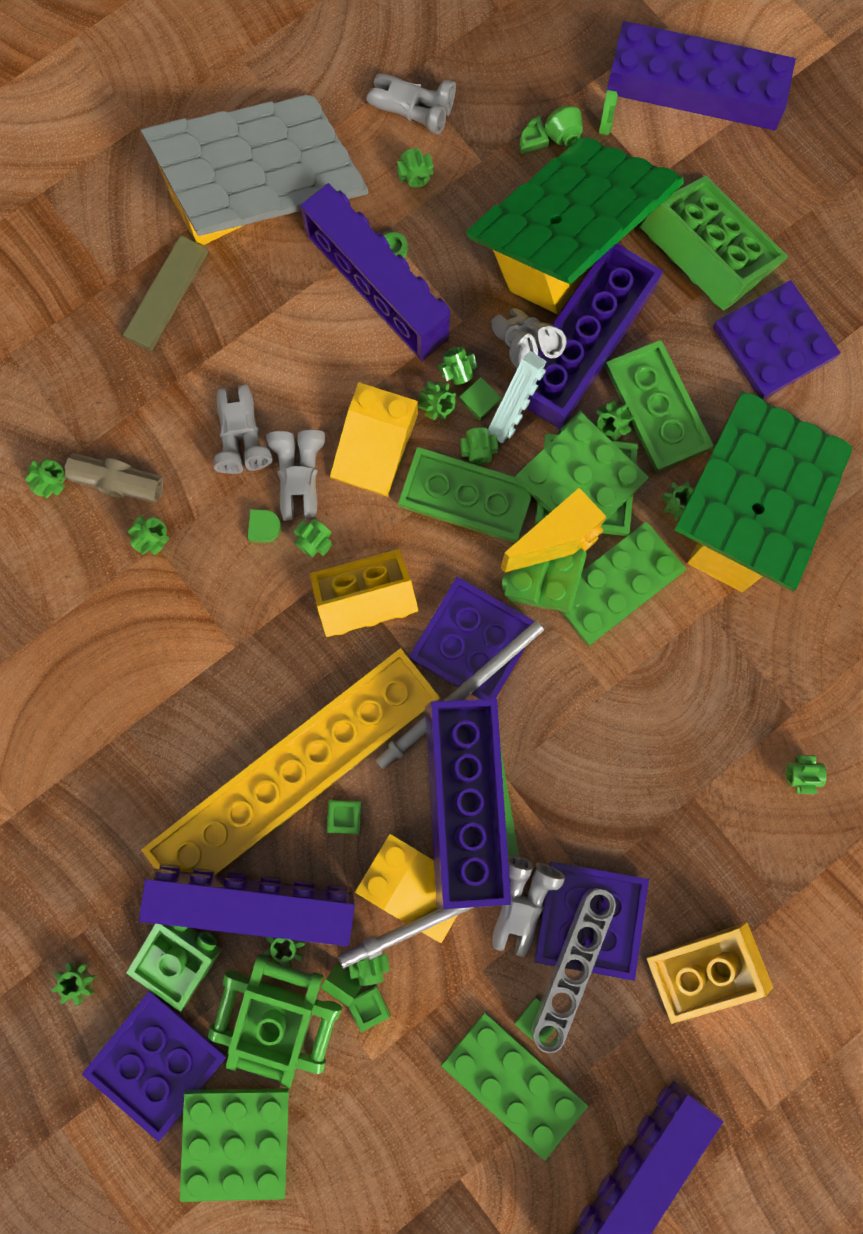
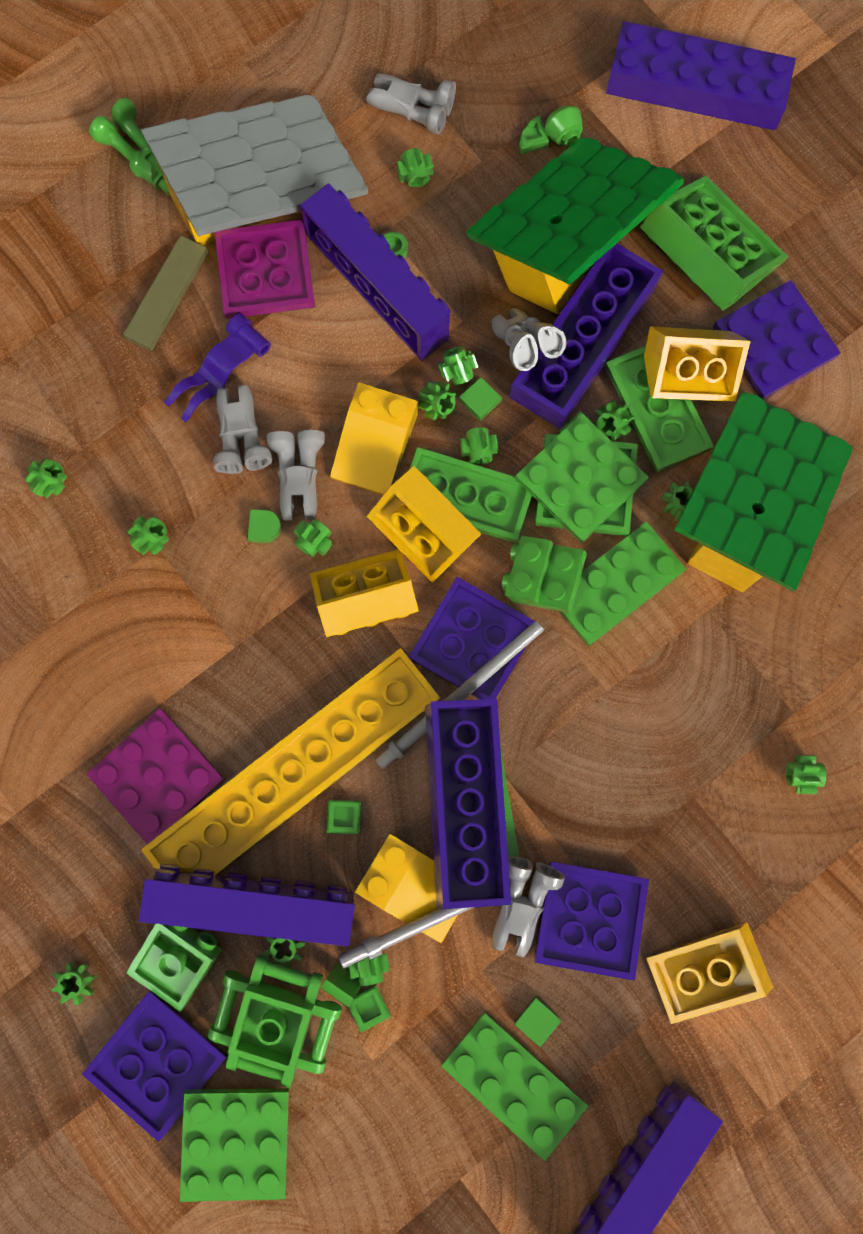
(113, 478): dark tan piece -> none
(141, 162): none -> bright green piece
(155, 776): none -> magenta plate
(221, 362): none -> dark purple flag
(264, 269): none -> magenta plate
(423, 524): none -> yellow slope
(517, 396): light aqua piece -> none
(561, 533): yellow slope -> none
(576, 985): light grey beam -> none
(608, 112): bright green tile -> none
(694, 363): none -> yellow slope

